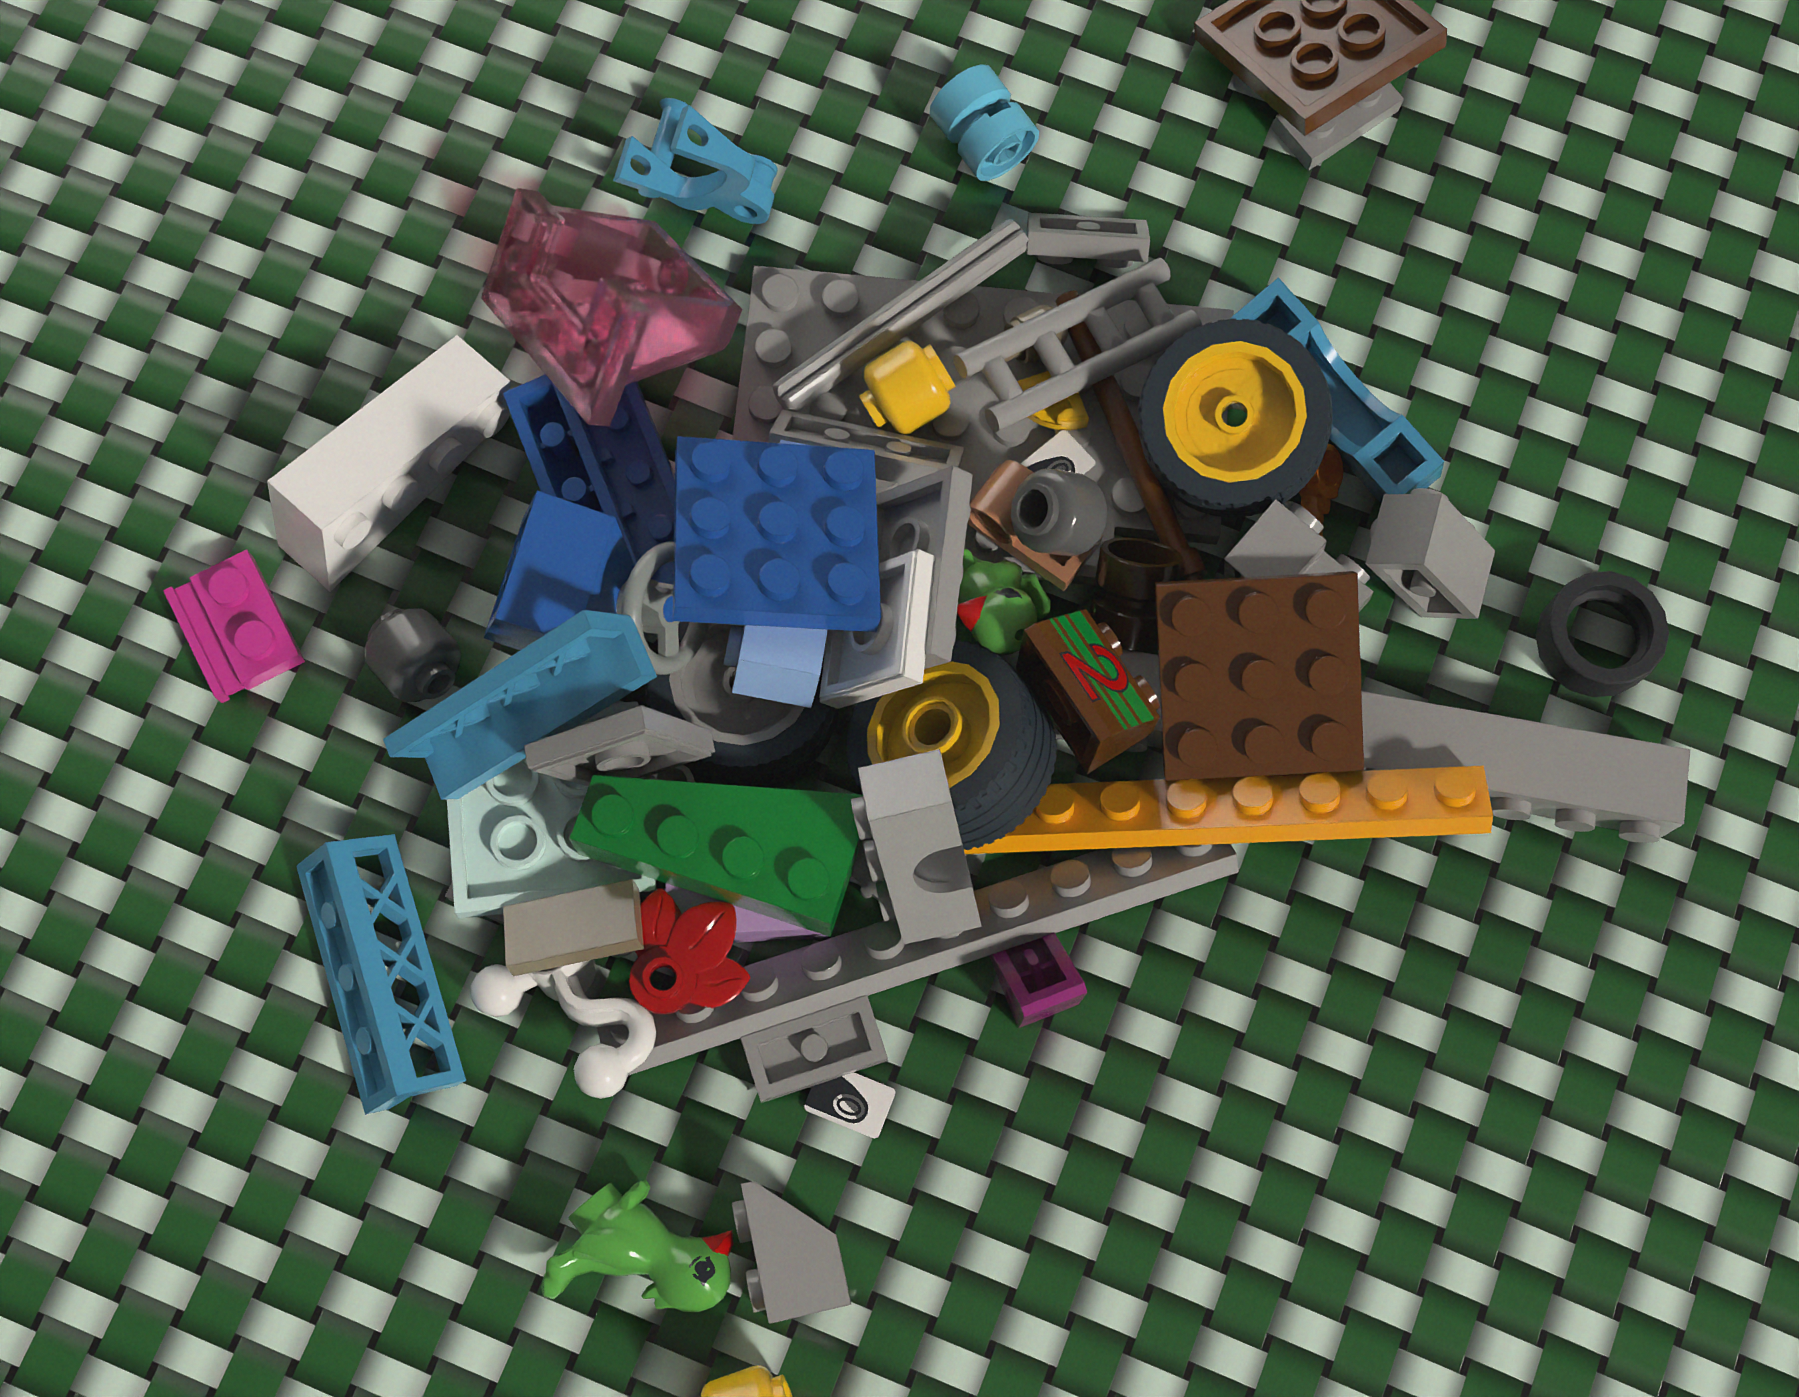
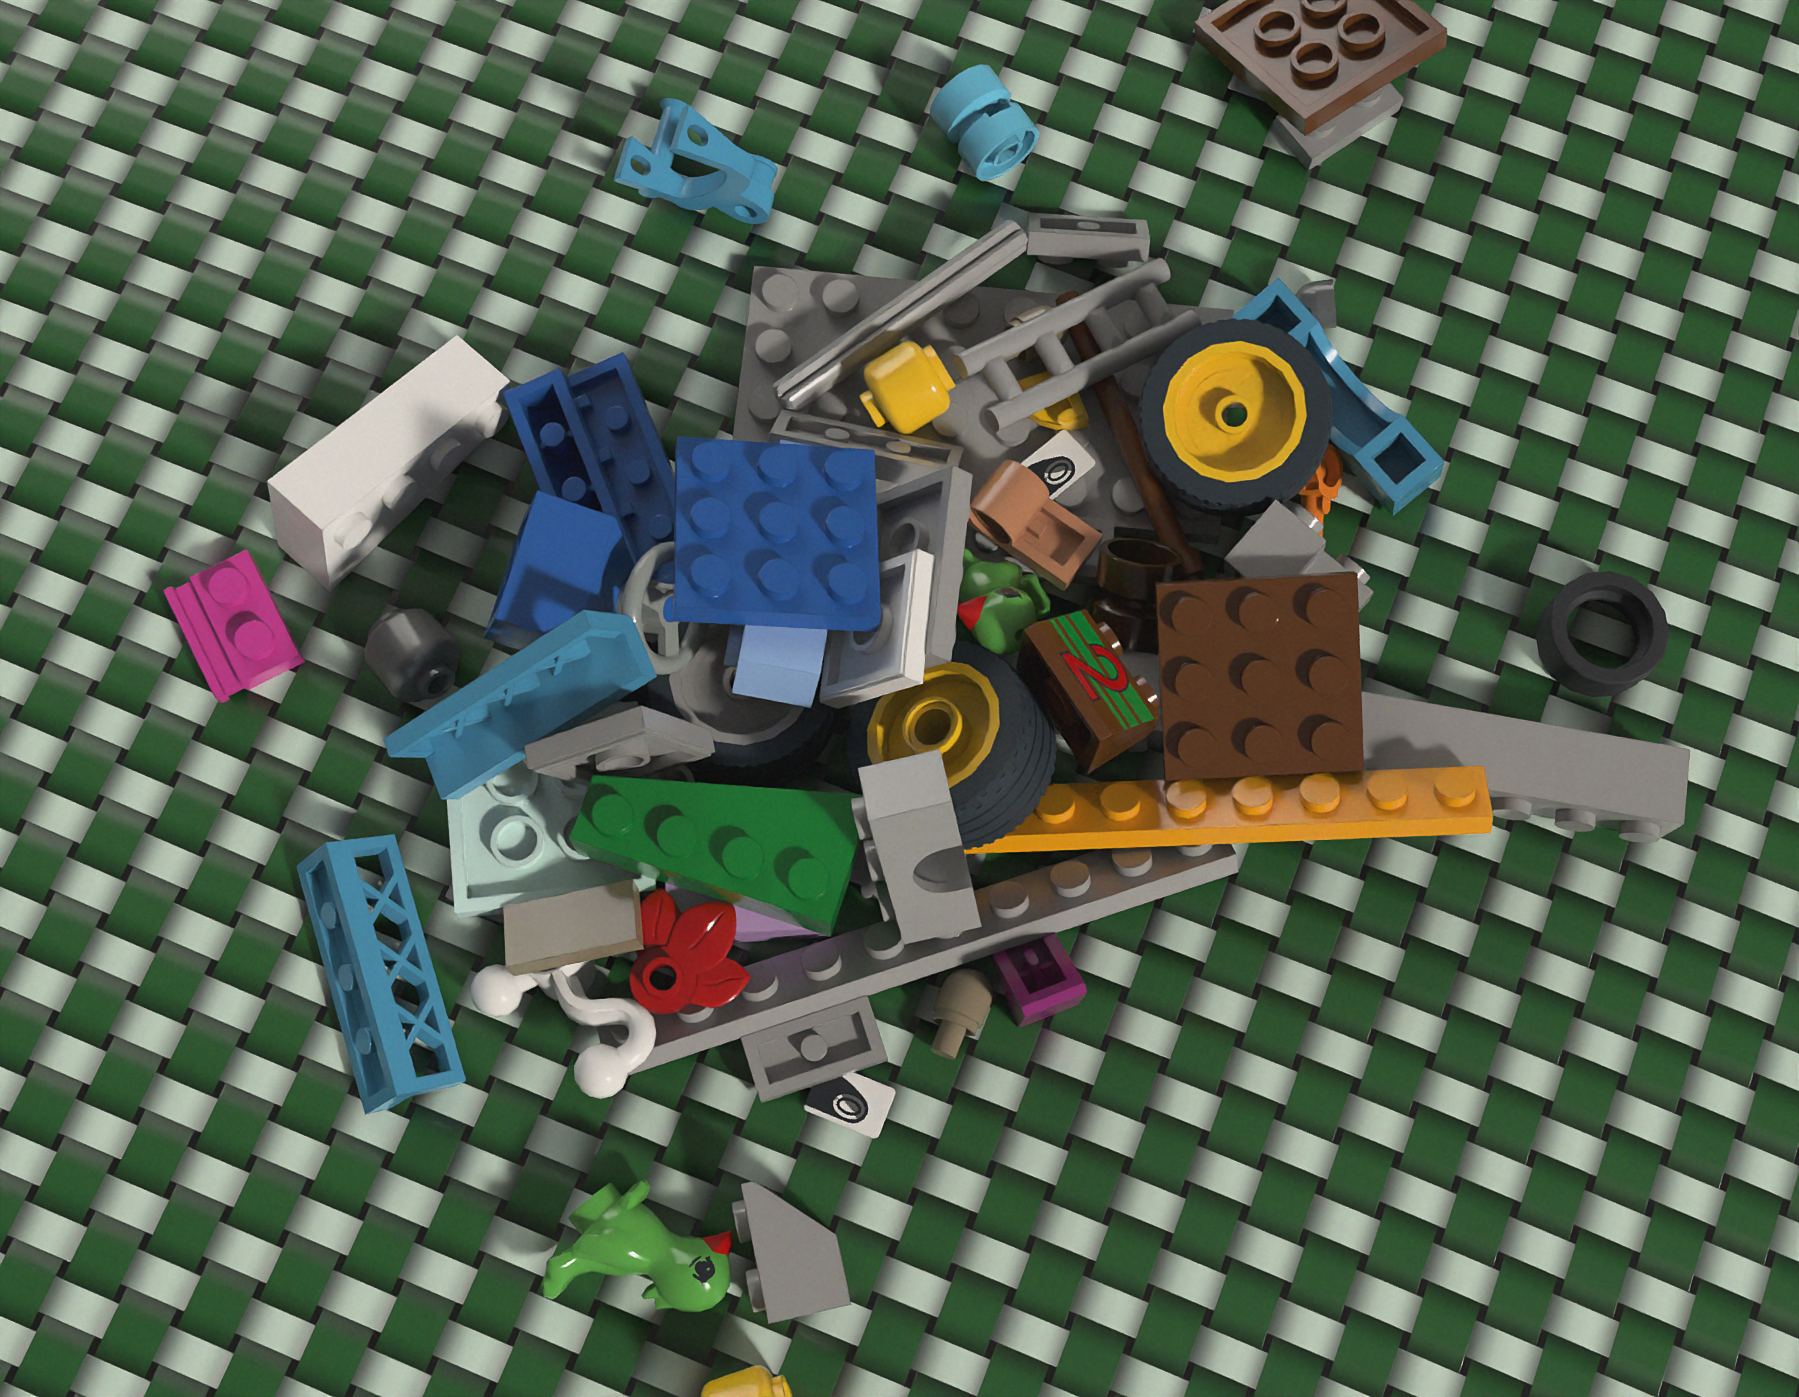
(602, 300): clear pink windscreen -> none
(960, 1009): none -> dark tan cylinder
(1059, 512): dark grey head -> none
(1320, 301): none -> dark grey hinge
(1430, 555): light grey brick -> none

